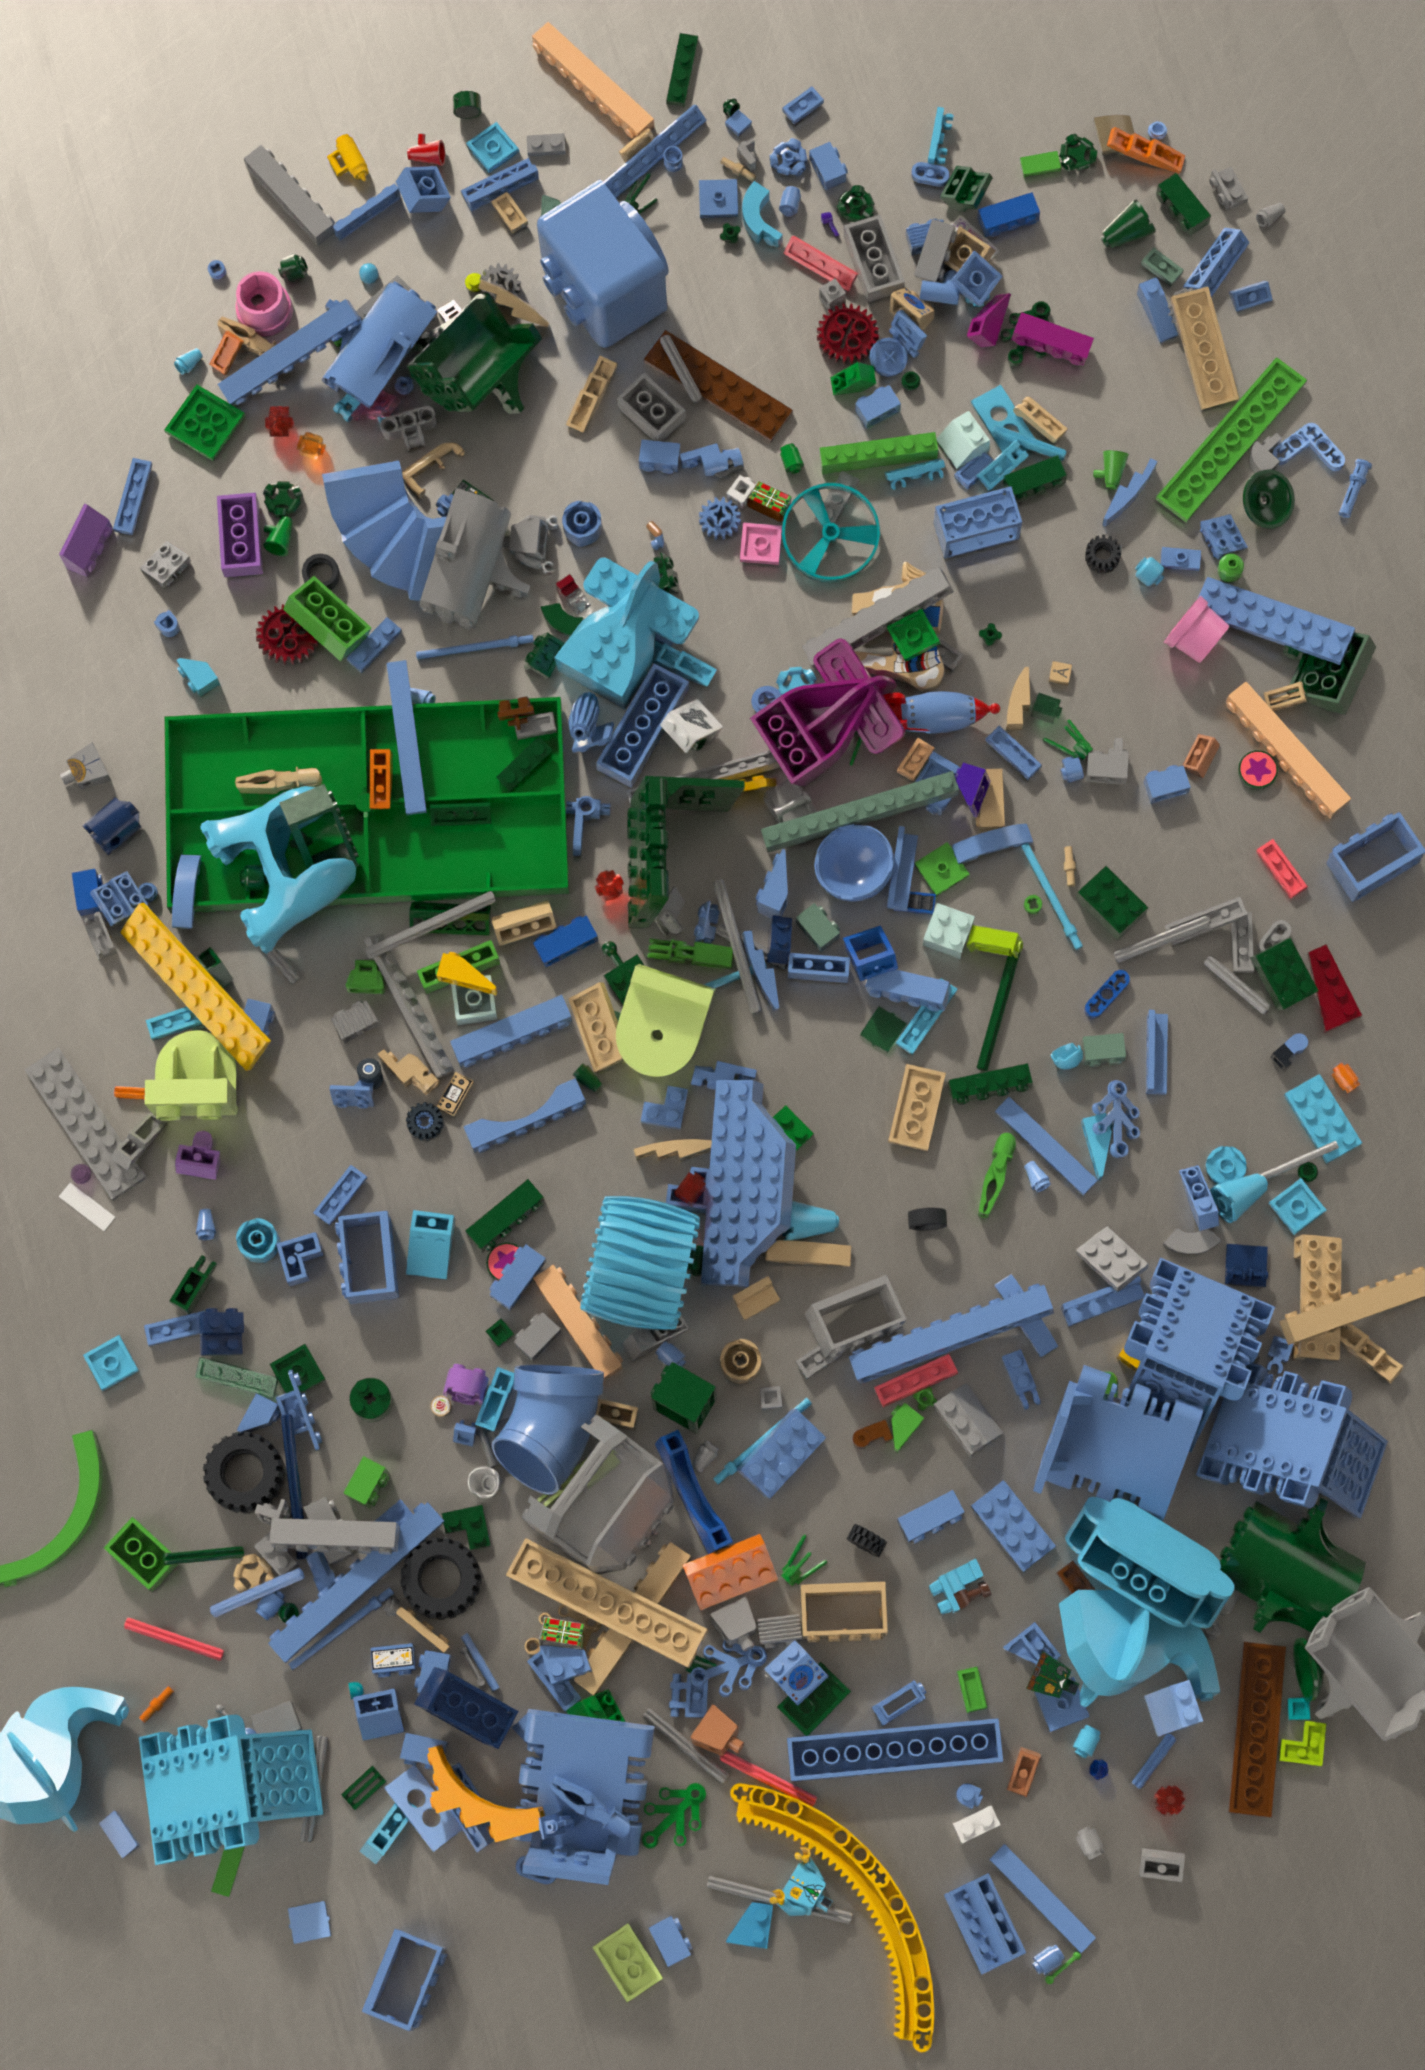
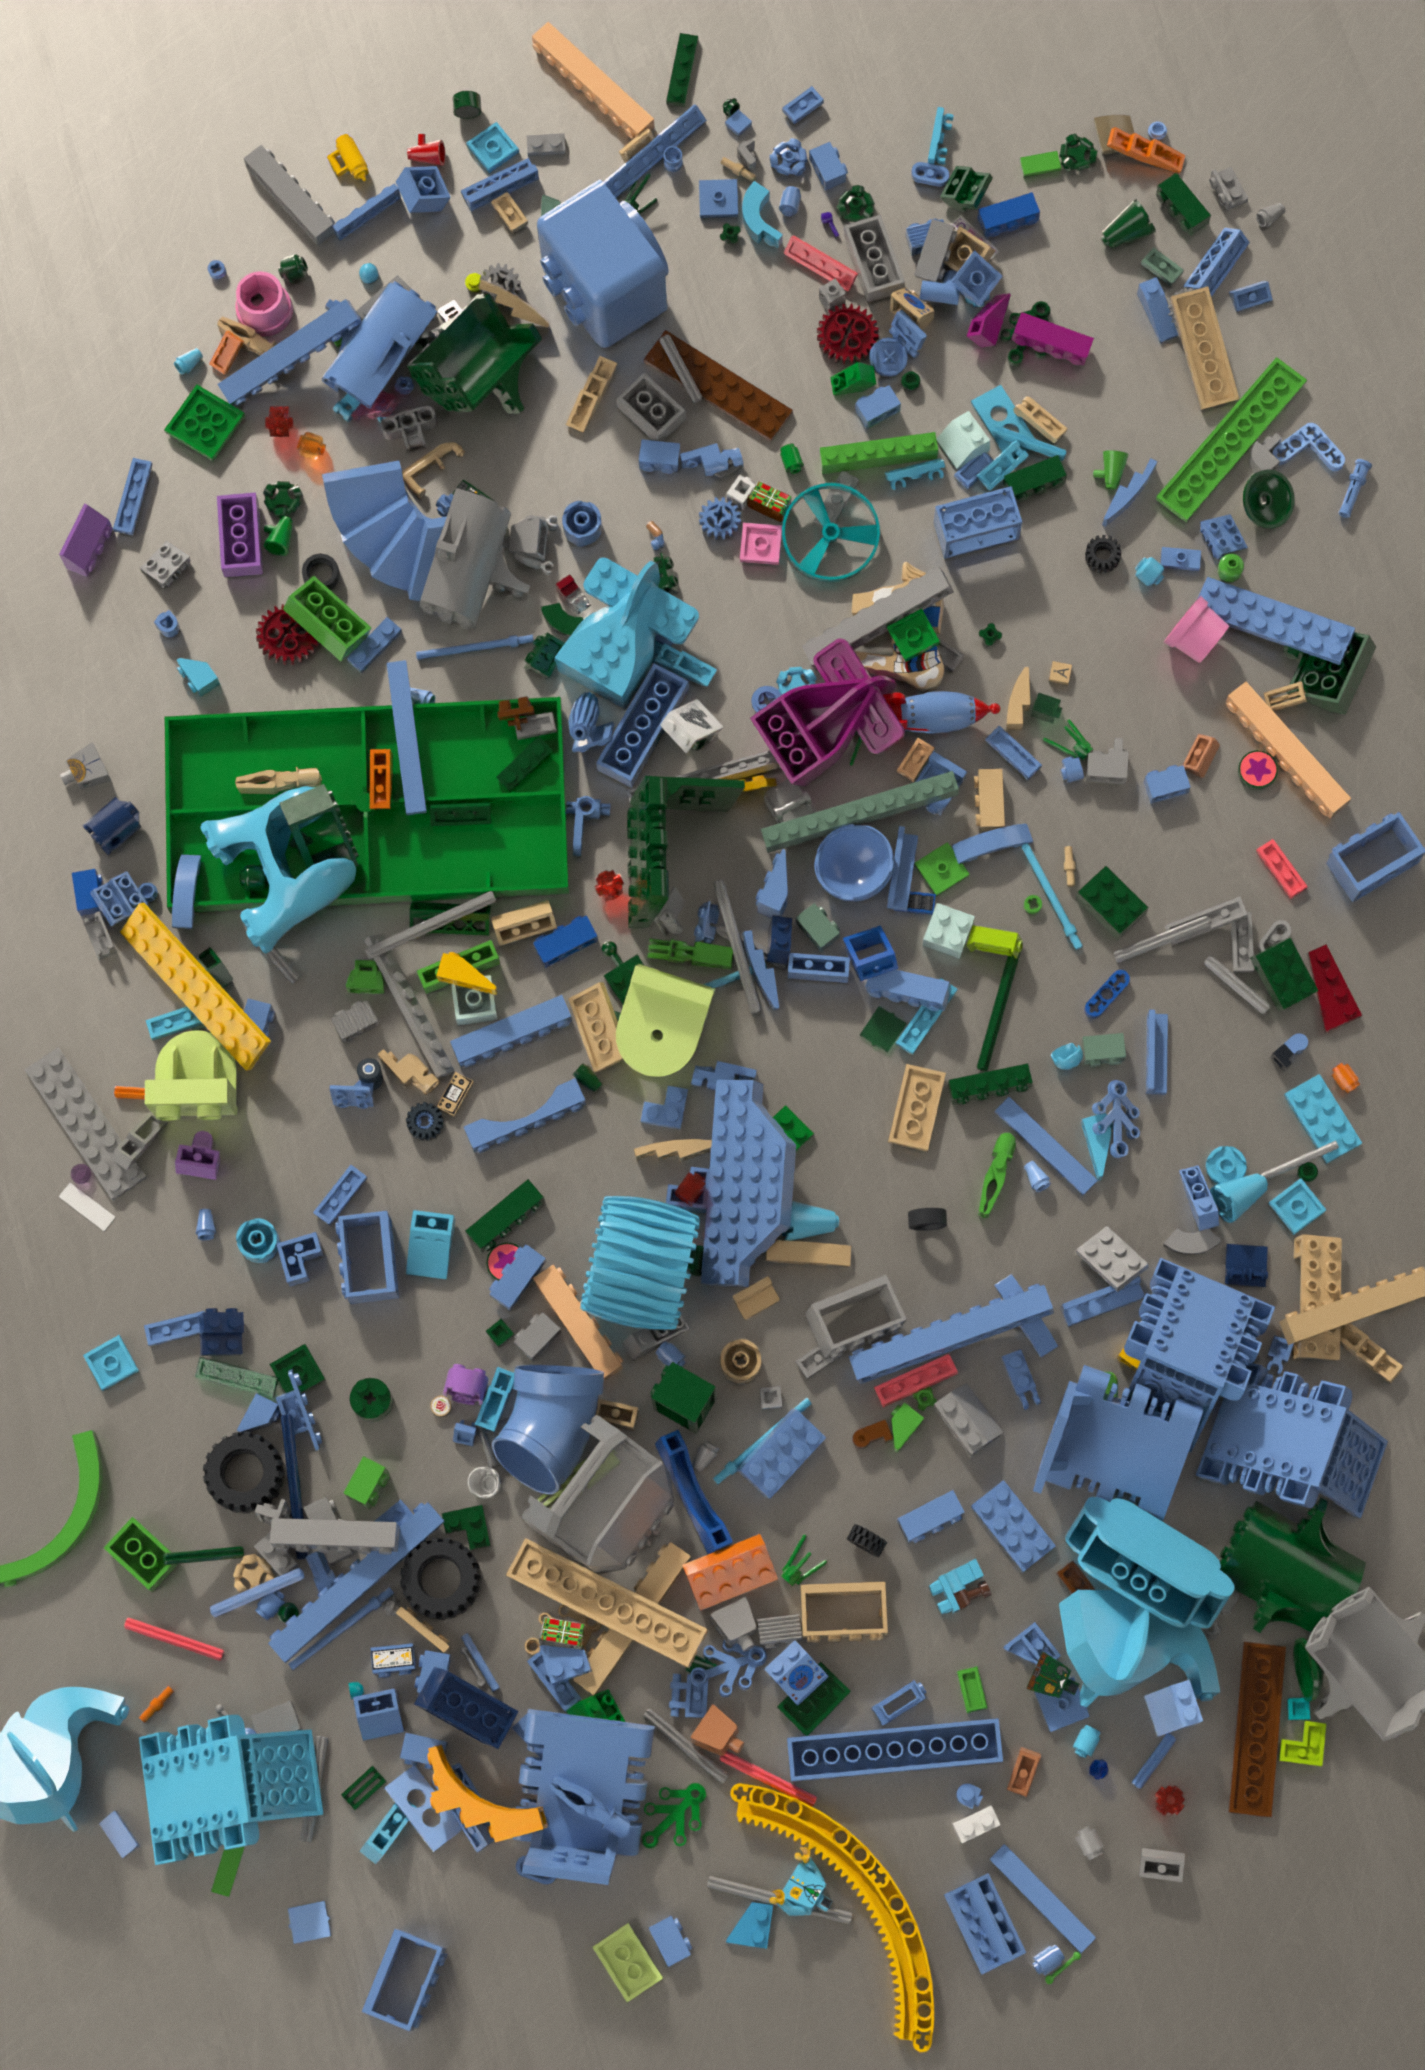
(192, 1286): dark green hinge -> none
(554, 1824): medium blue hinge -> none
(974, 785): dark purple slope -> none

